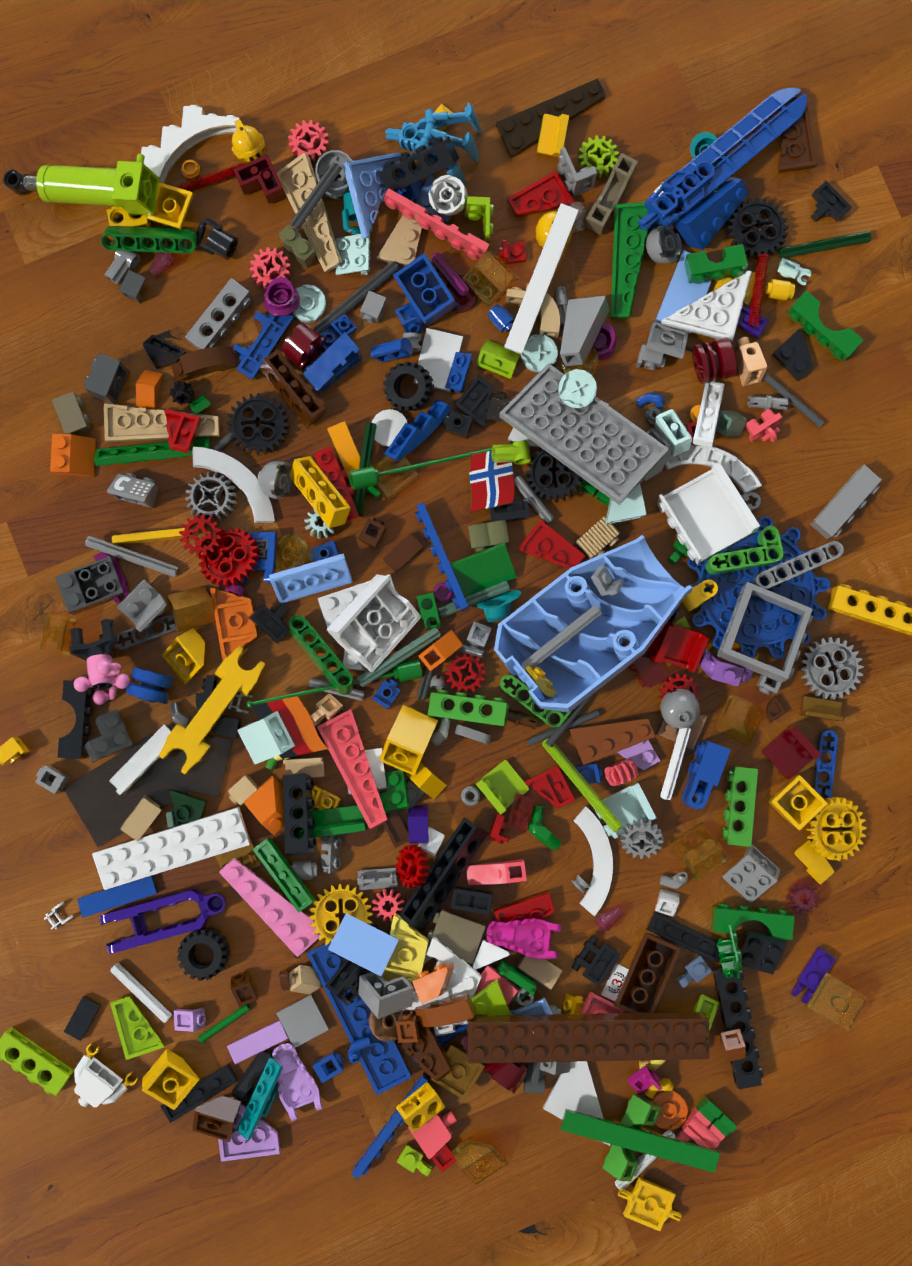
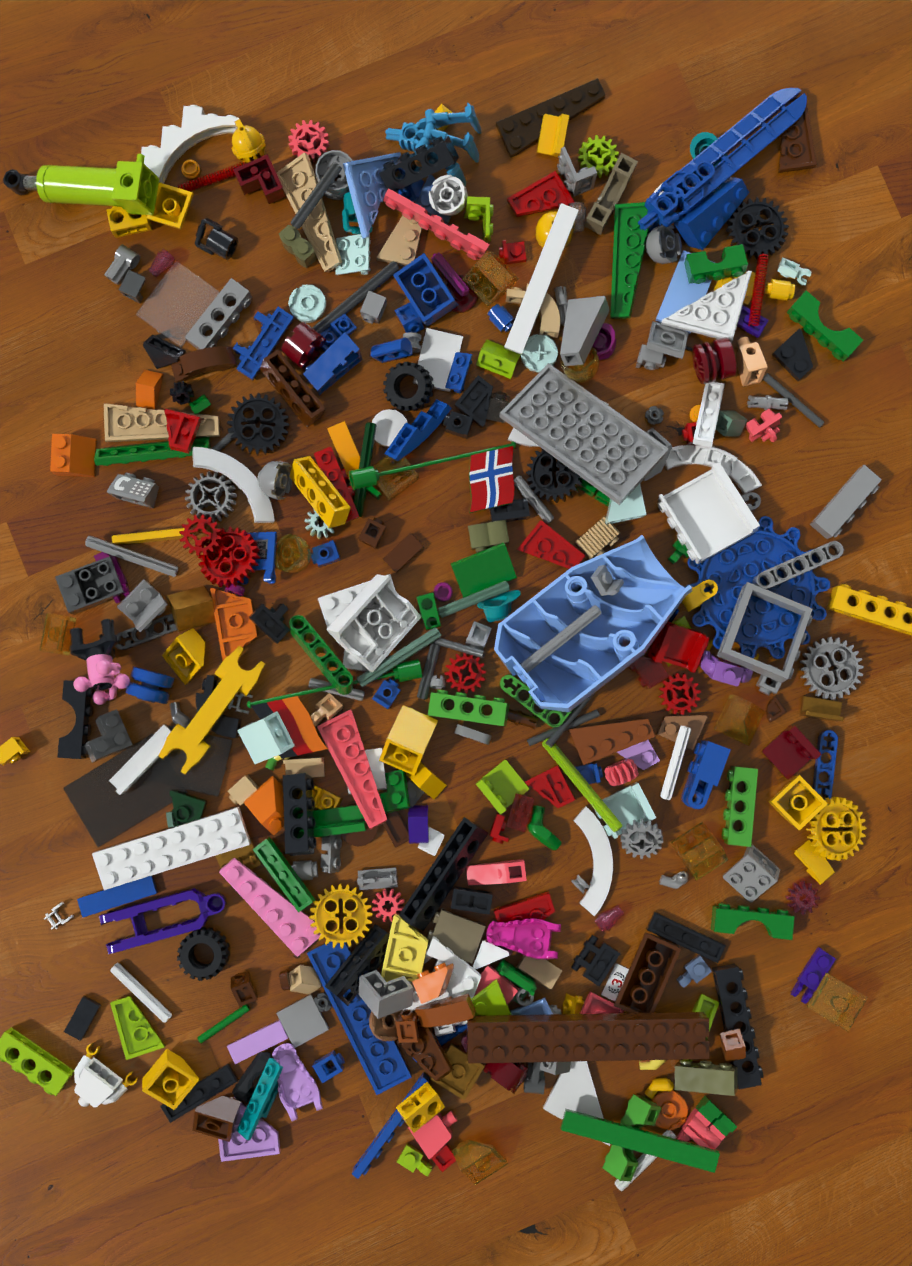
(44, 779): light grey brick -> none
(71, 414): dark tan brick -> none
(106, 379): dark grey brick -> none
(141, 244): green beam -> none
(141, 818): tan hinge -> none
(177, 303): none -> clear piece
(189, 1019): lavender bracket -> none
(264, 262): coral gear -> none
(281, 297): magenta hat -> none
(311, 578): light blue tile -> none
(322, 997): none -> dark grey plate
(356, 1048): blue arm -> none
(363, 944): light blue tile -> none
(412, 866): red gear -> none
(440, 650): orange slope -> none
(442, 733): arm -> none
(444, 565): blue plate -> none
(470, 802): light grey plate -> none
(516, 452): lime piece -> none
(541, 681): yellow slope -> none
(577, 388): light aqua tile -> none
(644, 1079): dark pink bracket -> none
(649, 1204): yellow plate -> none
(651, 397): blue arm -> none
(667, 902): white slope -> none
(674, 431): light aqua brick -> none
(680, 708): light grey cylinder -> none
(706, 1077): none -> olive brick
(730, 955): green hinge -> none
(743, 556): bright green beam -> none
(761, 951): black plate -> none
(825, 244): dark green axle -> none
(829, 203): black hinge -> none

